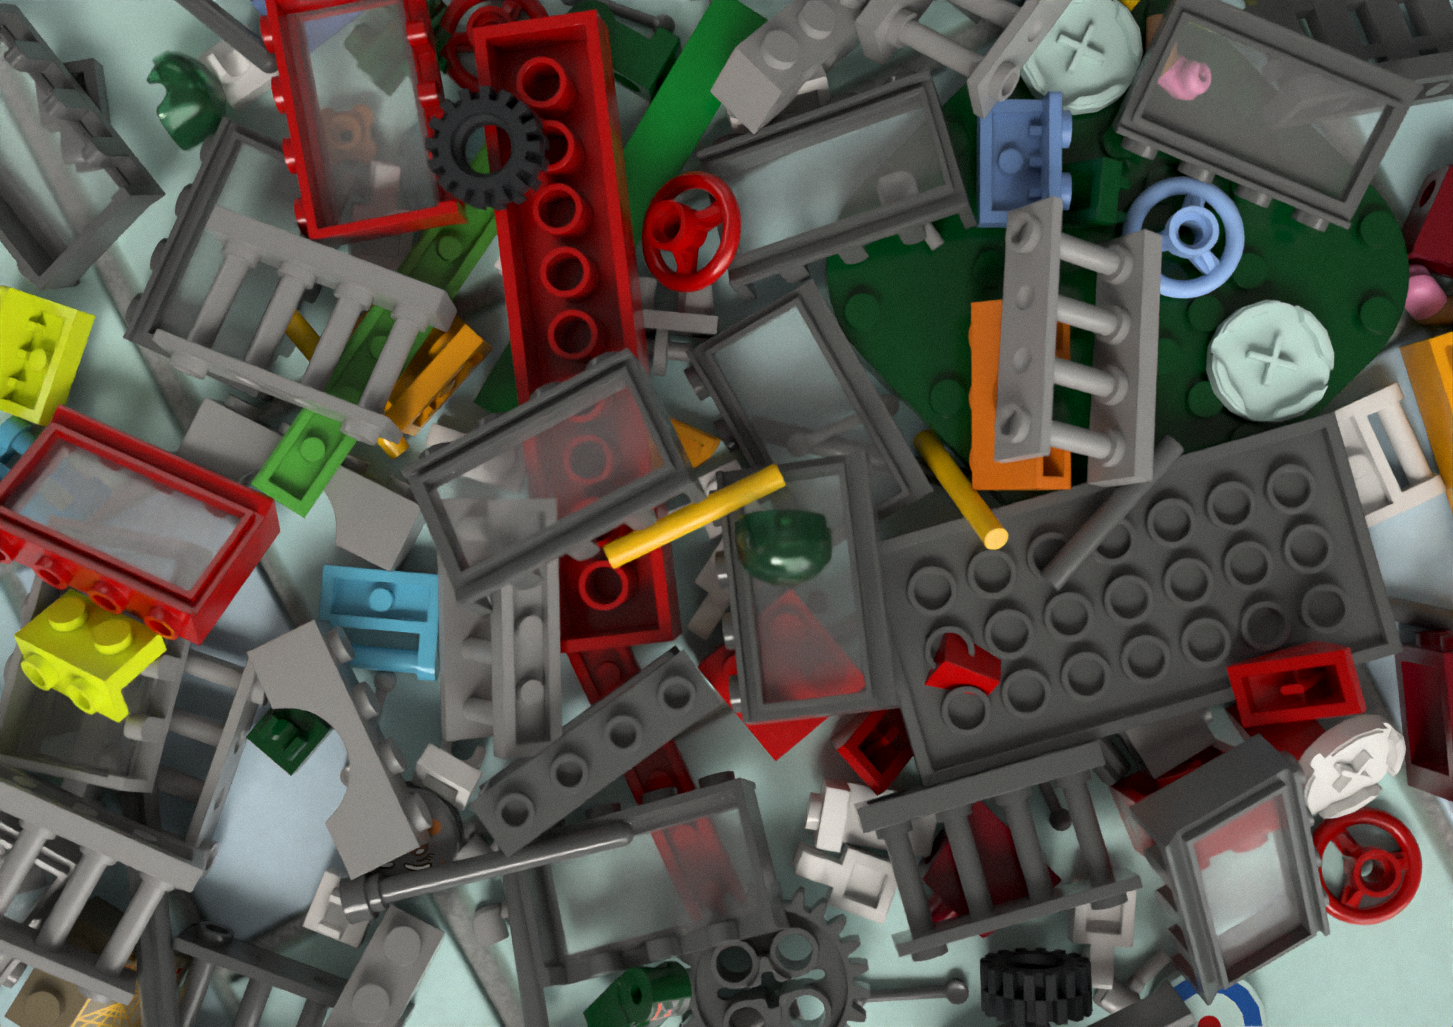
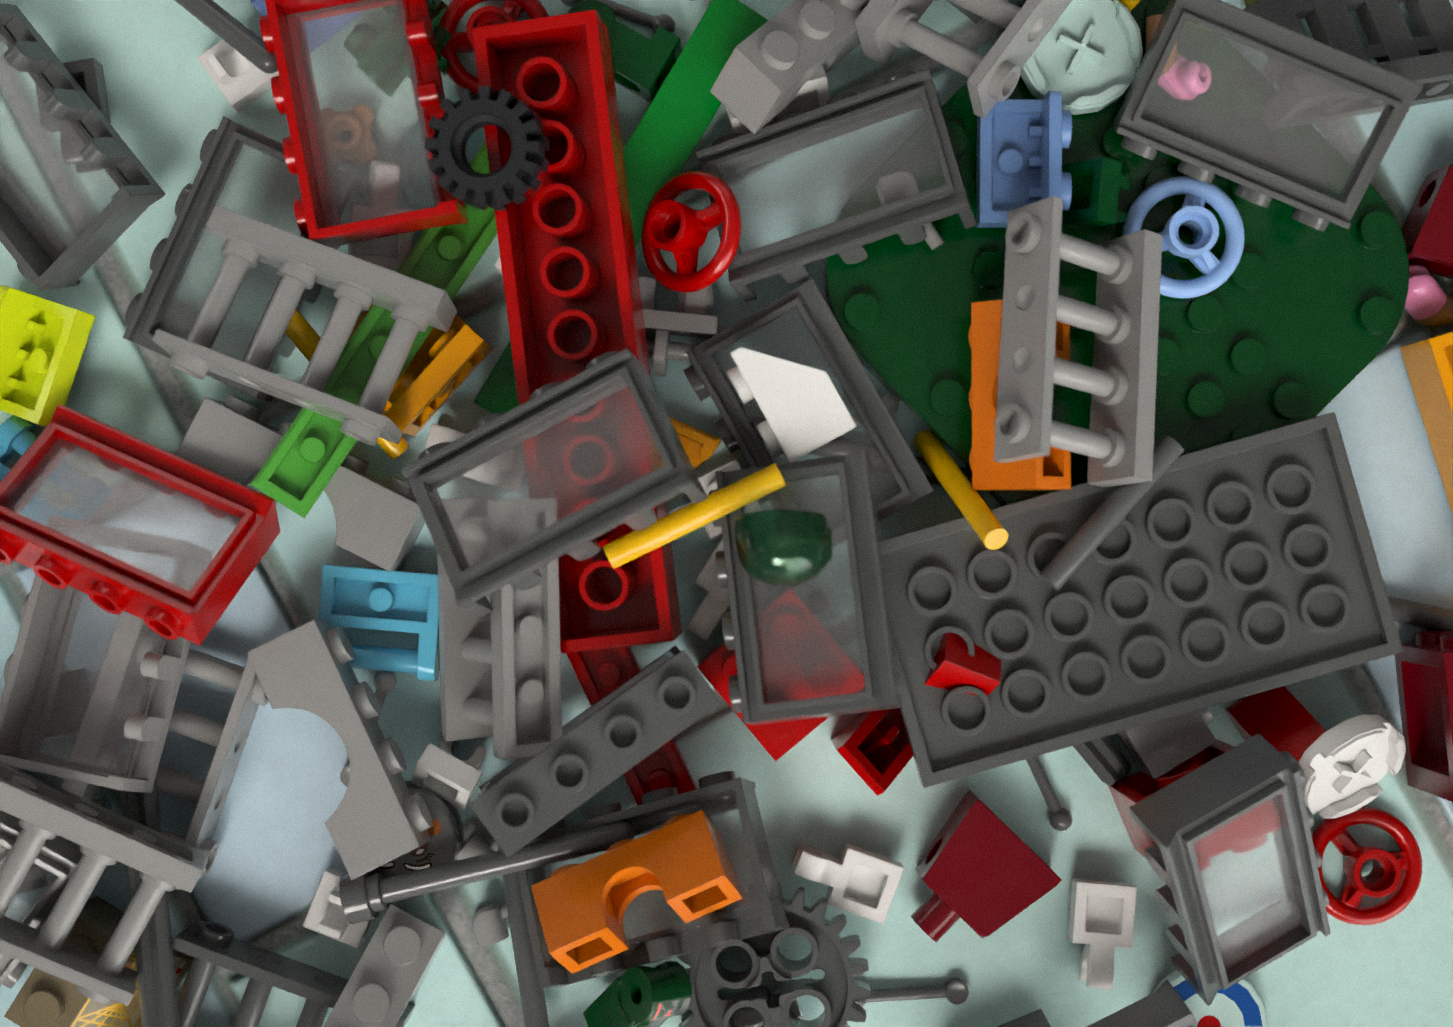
(87, 653): neon yellow bracket -> none
(192, 98): clear green hair -> none
(289, 736): dark green tile -> none
(586, 902): none -> orange arch
(795, 399): none -> white slope
(835, 821): white bracket -> none
(1010, 786): dark grey fence -> none
(1036, 986): black tyre -> none
(1128, 993): light grey hand -> none
(1269, 361): light aqua tile -> none
(1297, 685): red slope -> none
(1372, 474): white plate -> none

